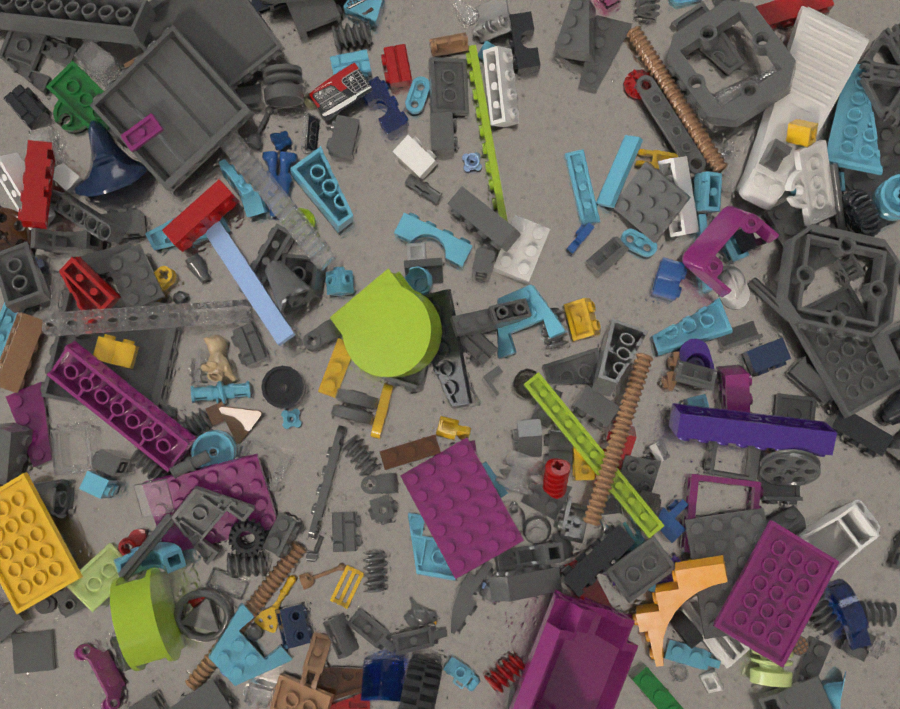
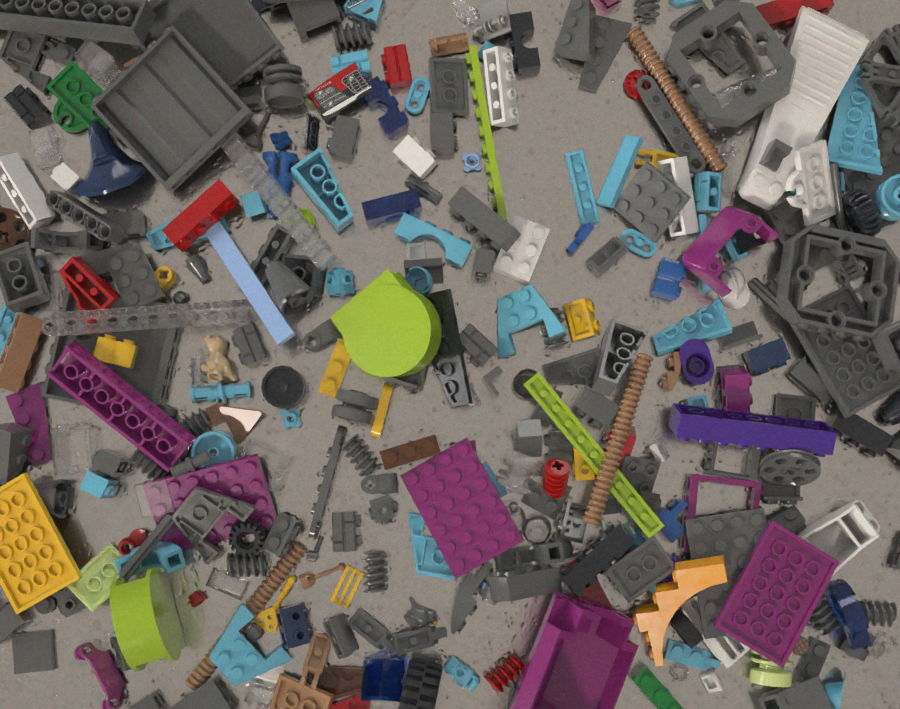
(37, 184): red wedge -> none
(142, 132): magenta plate -> none
(202, 615): dark grey piece -> none
(236, 181): medium azure hinge -> none
(384, 207): none -> clear blue arch
(449, 429): yellow plate -> none
(491, 318): dark grey slope -> none
(694, 375): dark grey hinge -> none
(802, 132): yellow panel -> none

